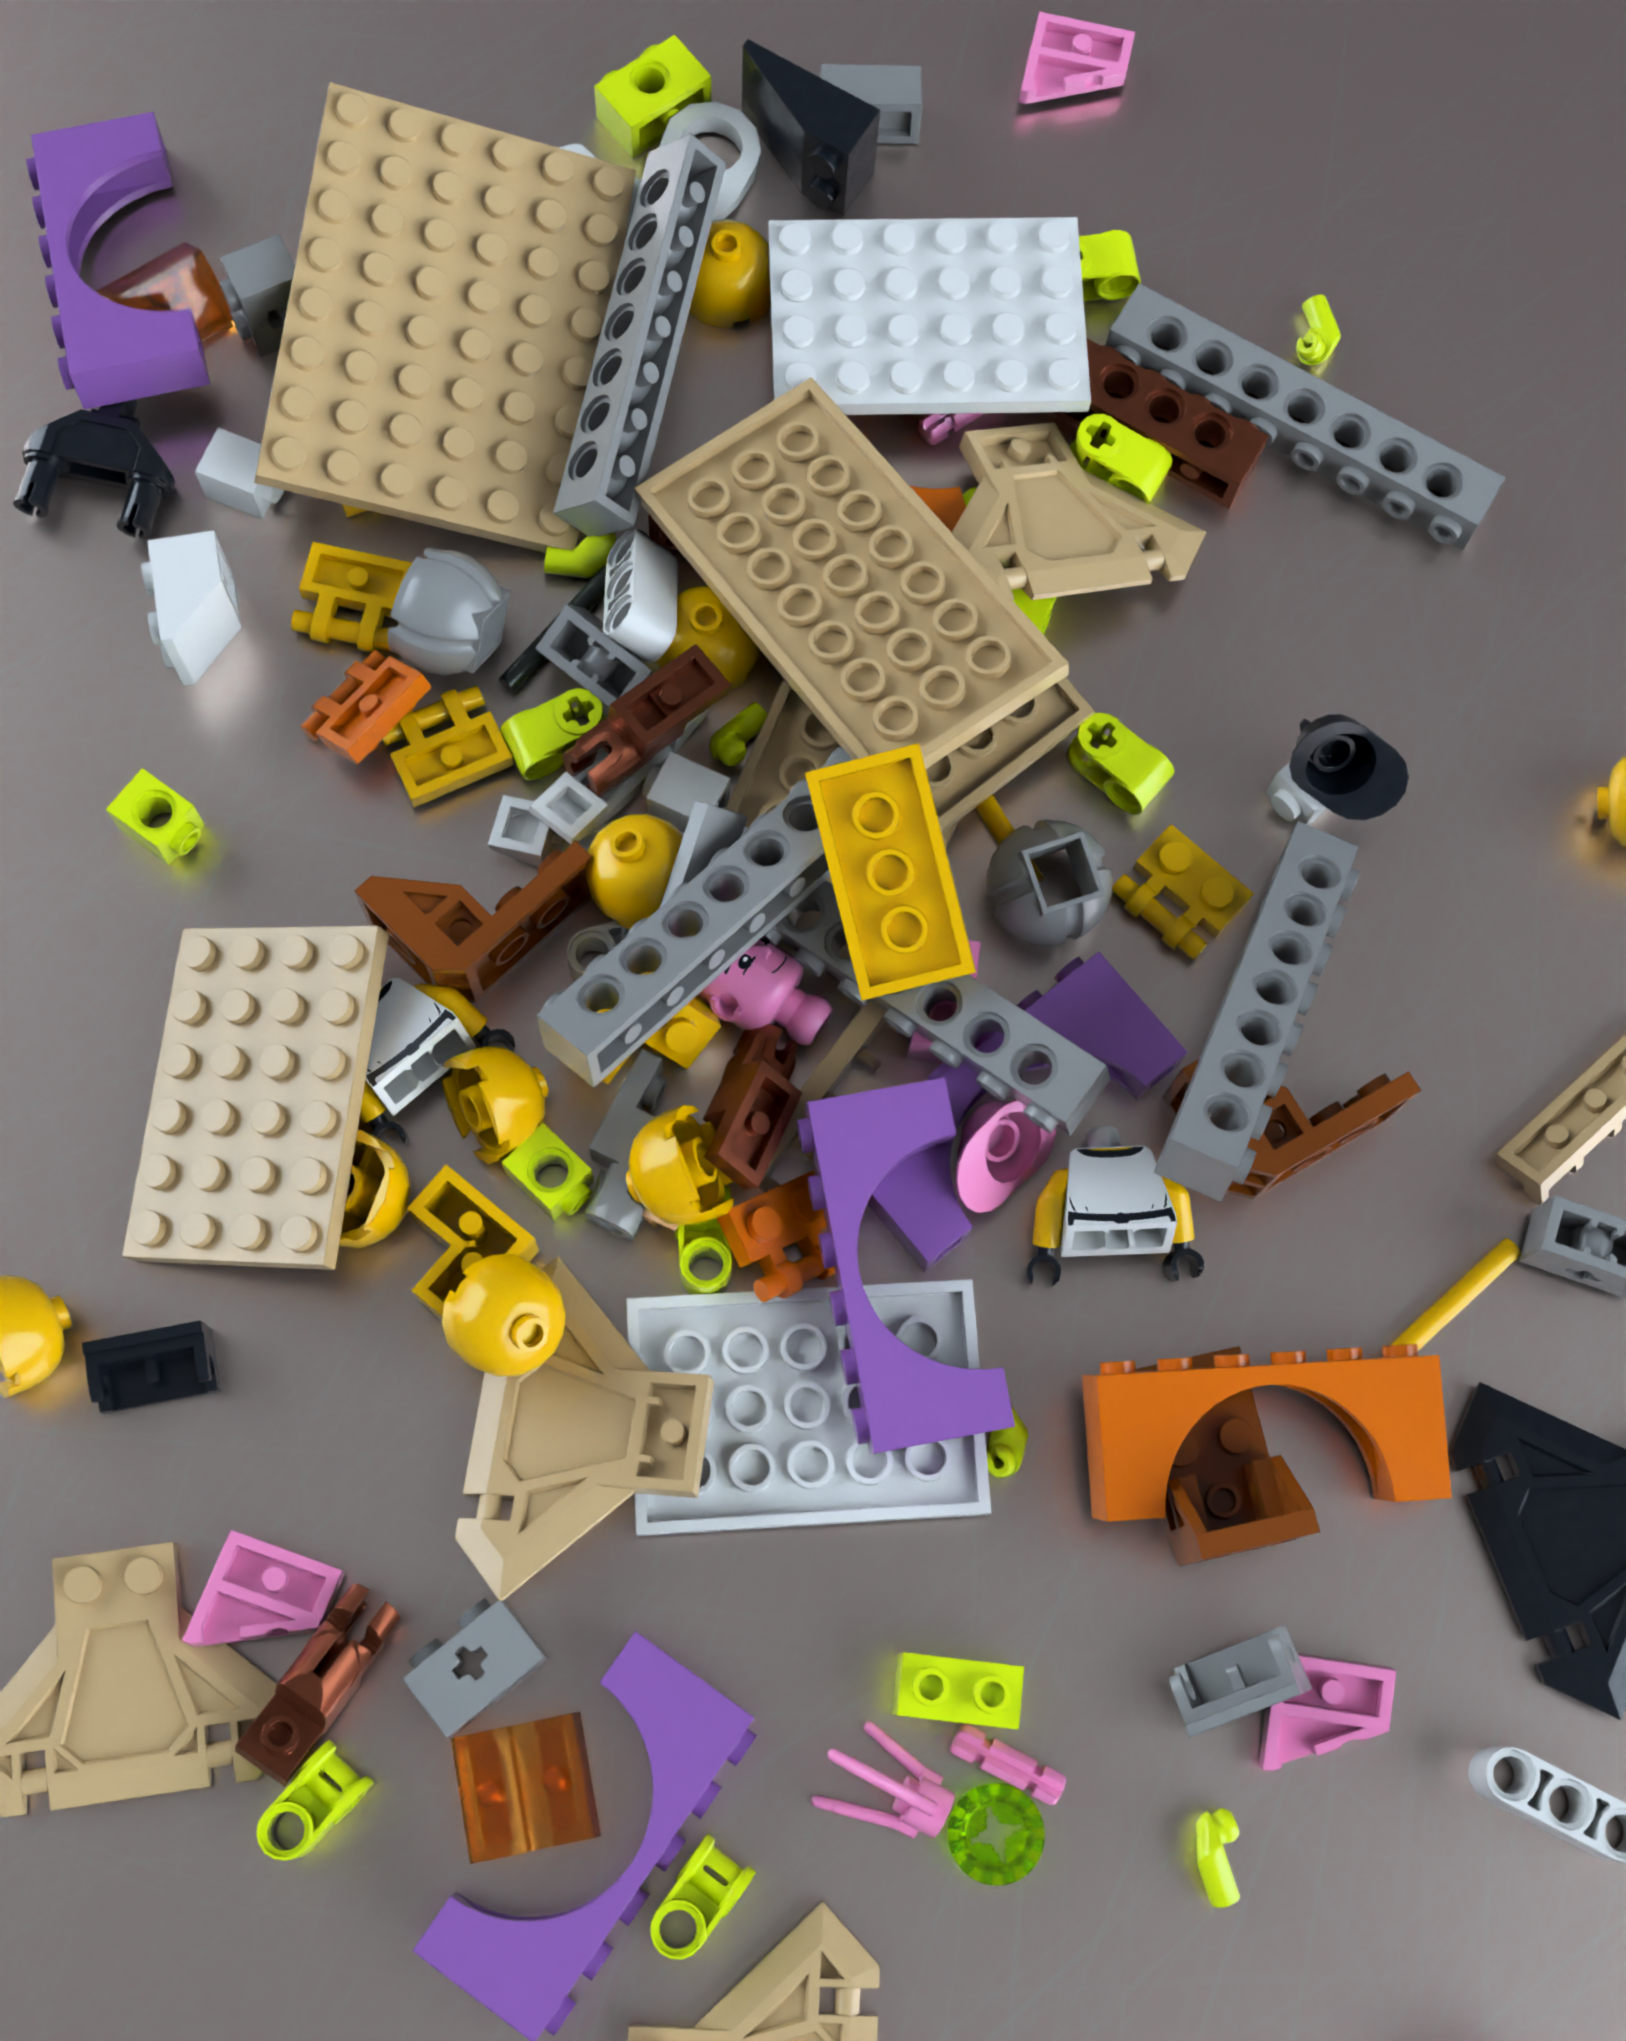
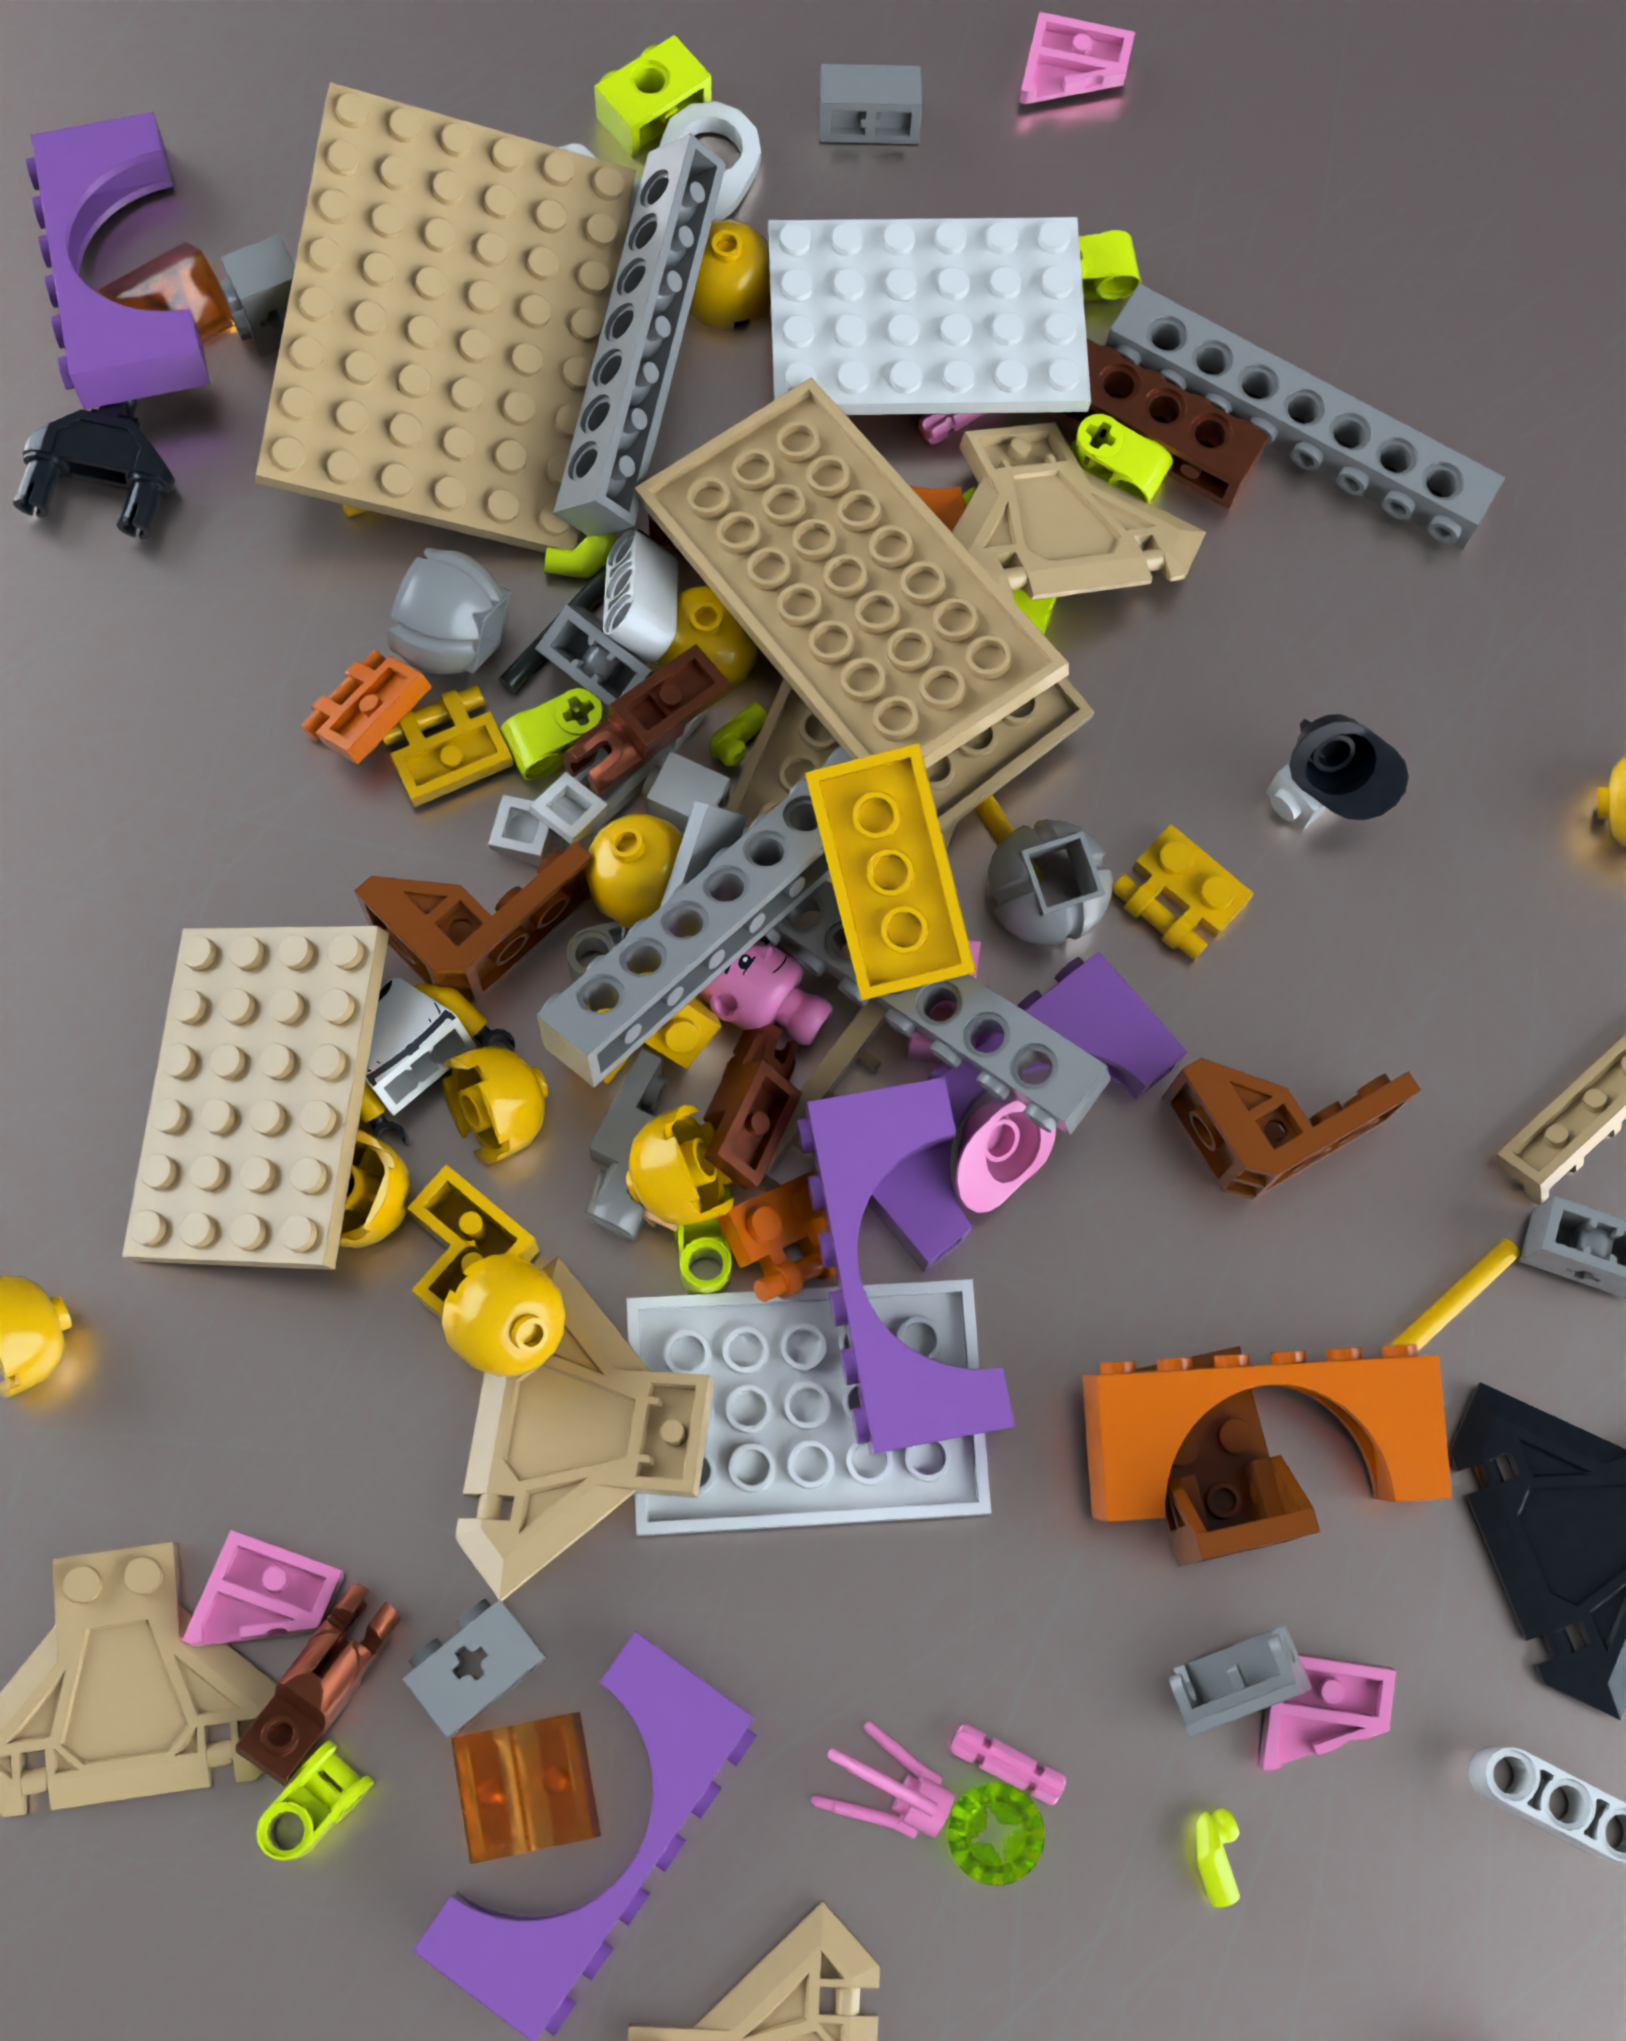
(143, 800): neon yellow brick -> none
(151, 1367): black hinge -> none
(193, 601): white slope -> none
(229, 474): white brick -> none
(351, 581): yellow plate -> none
(542, 1150): neon yellow brick -> none
(701, 1896): neon yellow piece -> none
(810, 127): black slope -> none
(958, 1690): neon yellow brick -> none
(1007, 1448): neon yellow arm -> none
(1113, 1206): white torso -> none
(1123, 764): neon yellow piece -> none
(1258, 1015): light grey brick -> none
(1323, 332): neon yellow arm -> none

